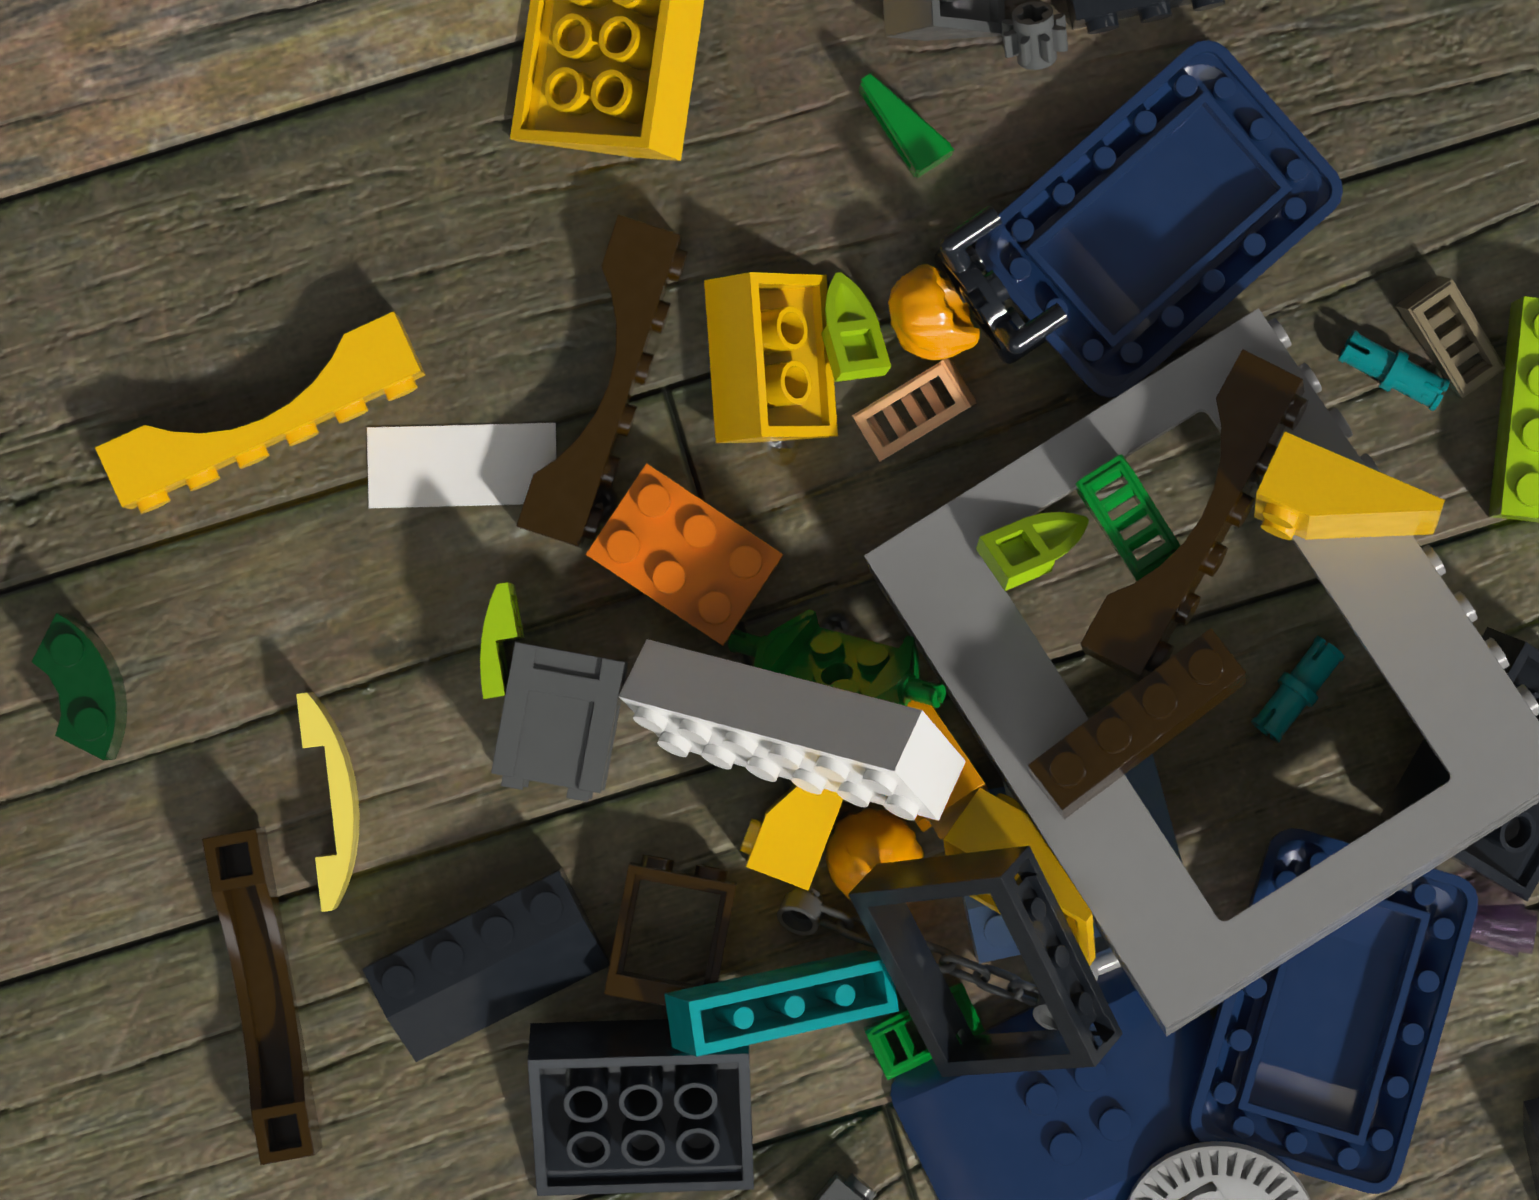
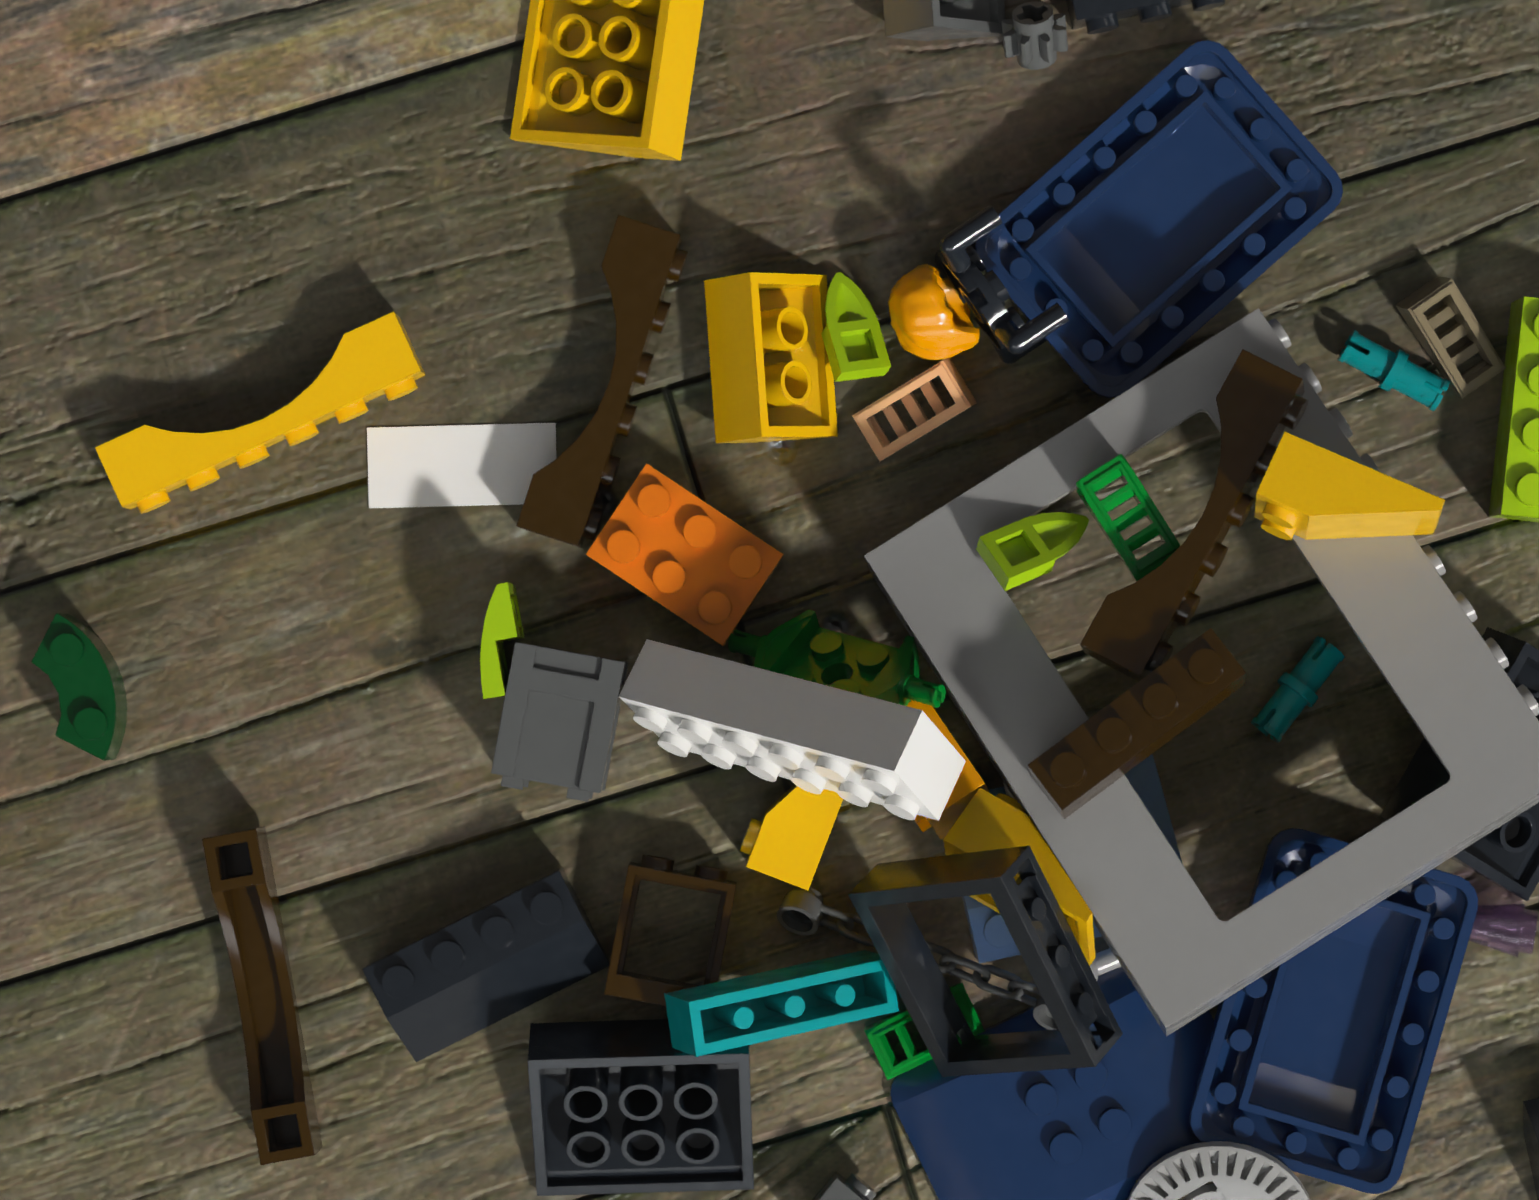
(337, 868): light yellow slope -> none
(867, 840): light orange hair -> none
(910, 135): green slope -> none

